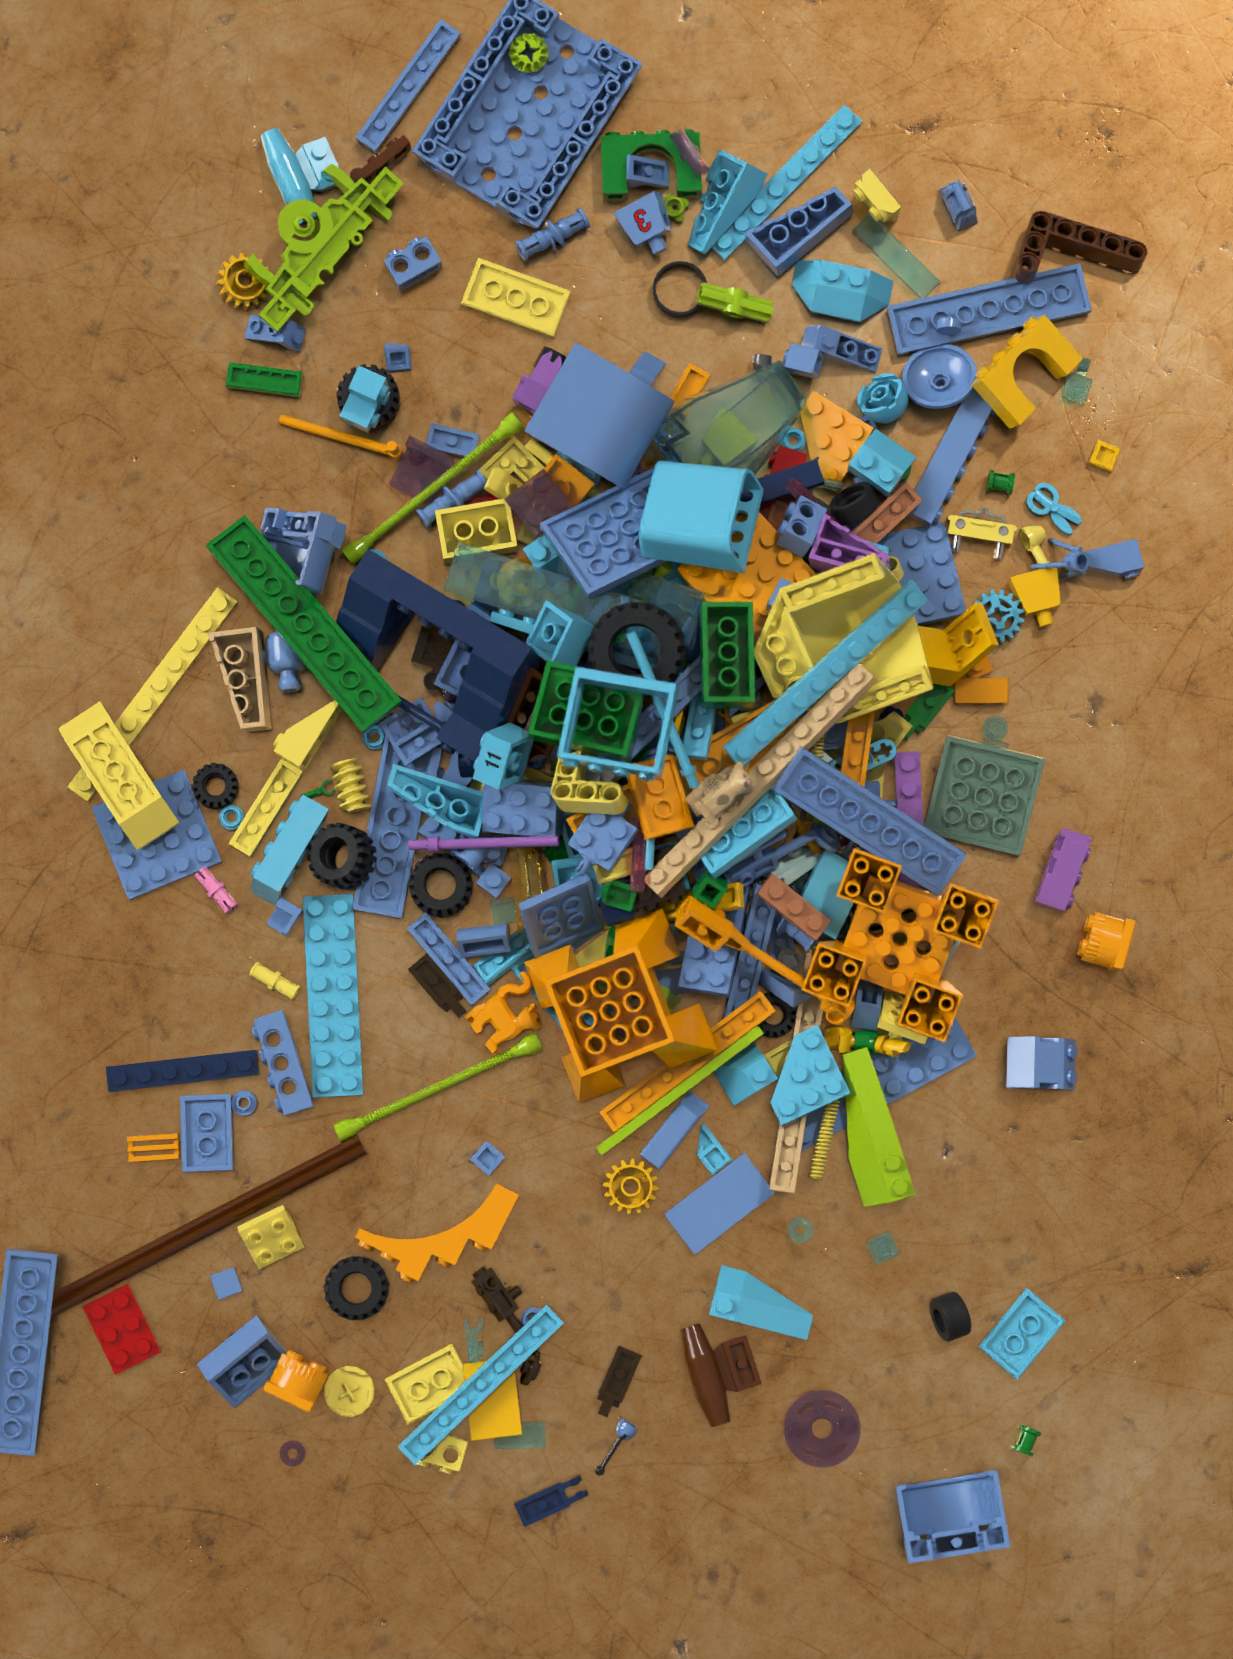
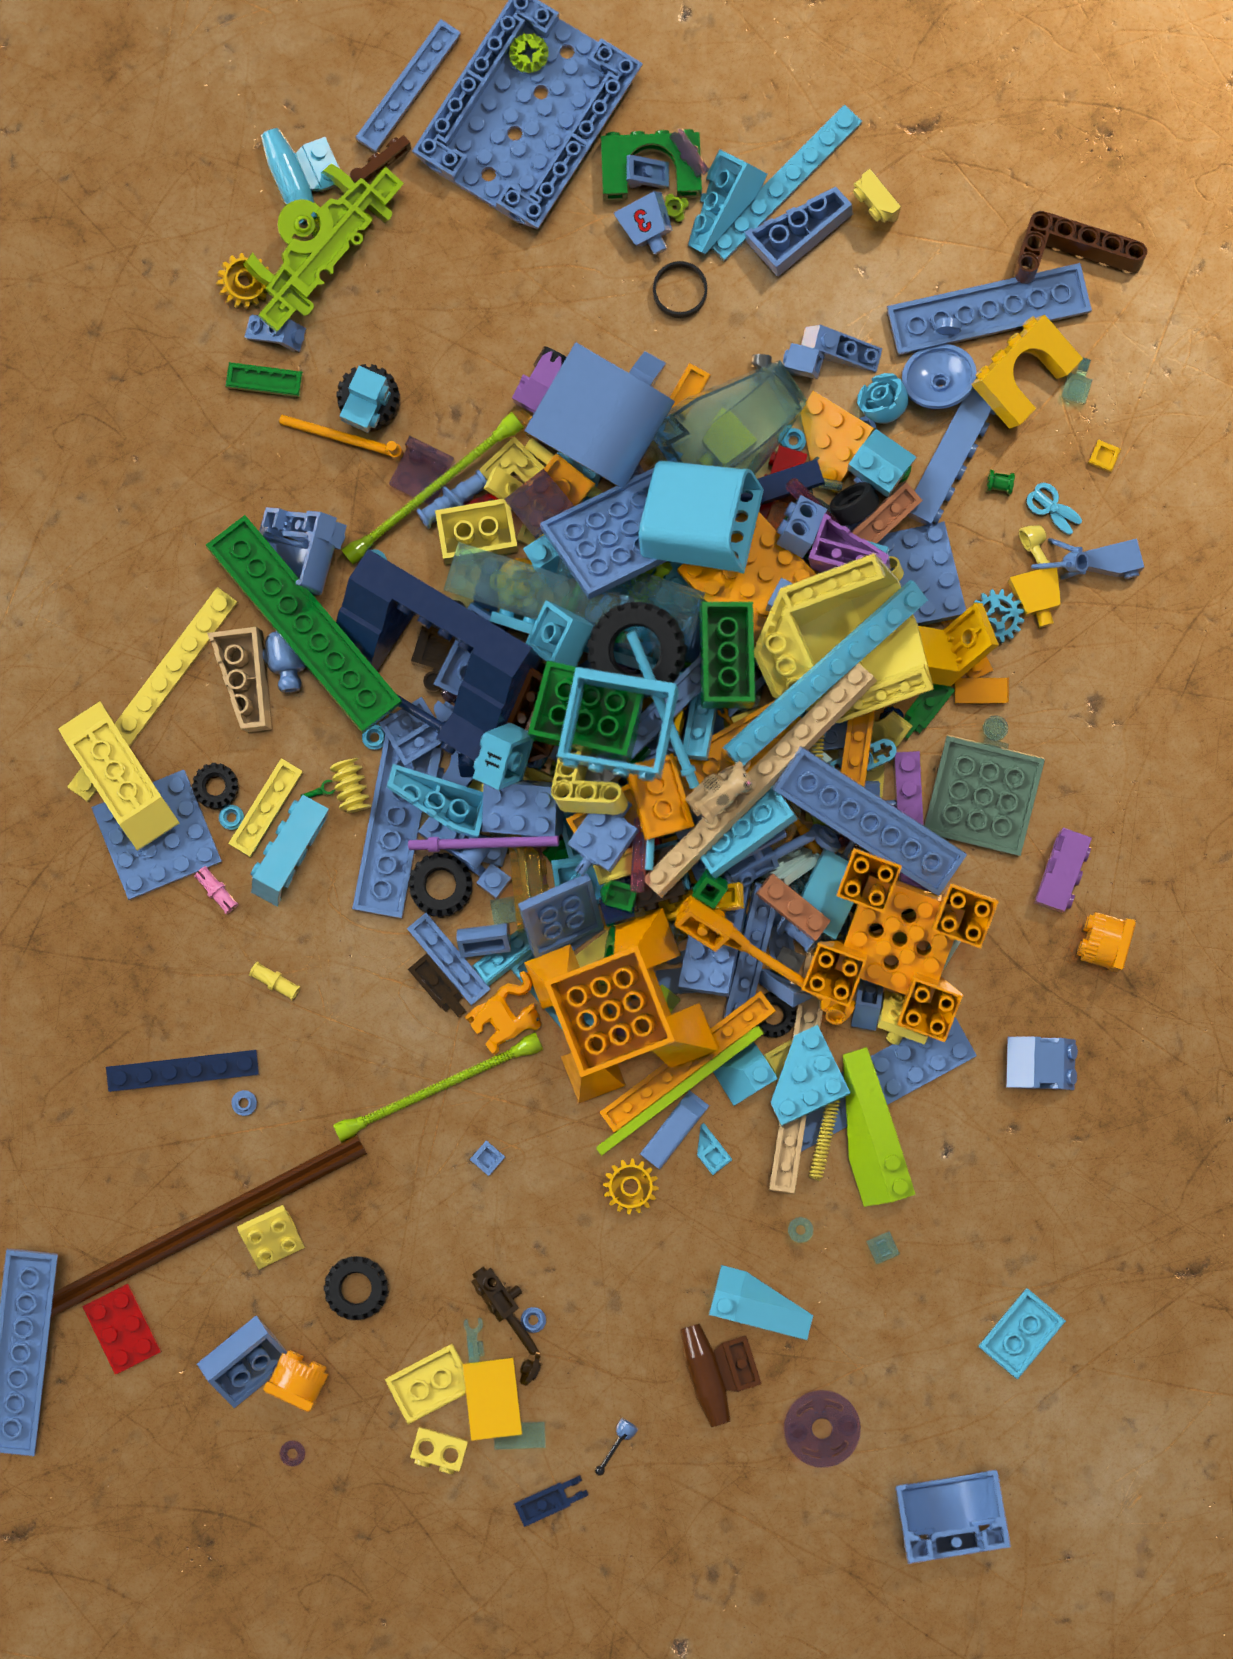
(131, 1148): light orange tile -> none
(206, 1133): medium blue plate -> none
(226, 1283): medium blue tile -> none
(284, 917): medium blue panel -> none
(301, 1098): medium blue brick -> none
(304, 738): light yellow slope -> none
(324, 856): black tyre -> none
(333, 996): medium azure plate -> none
(349, 1391): light yellow tile -> none
(397, 357): medium blue slope -> none
(414, 1254): light orange arch -> none
(417, 268): medium blue brick -> none
(452, 440): medium blue plate -> none
(480, 1384): medium azure plate -> none
(516, 298): light yellow tile -> none
(551, 234): medium blue piece -> none
(617, 1379): dark brown hinge -> none
(719, 1203): medium blue tile -> none
(735, 302): lime piece -> none
(841, 289): medium azure wedge -> none
(876, 1041): yellow piece -> none
(896, 256): clear light blue tile -> none
(950, 1316): black tyre -> none
(959, 204): medium blue piece -> none
(981, 529): light yellow piece -> none
(1026, 1440): green bush -> none

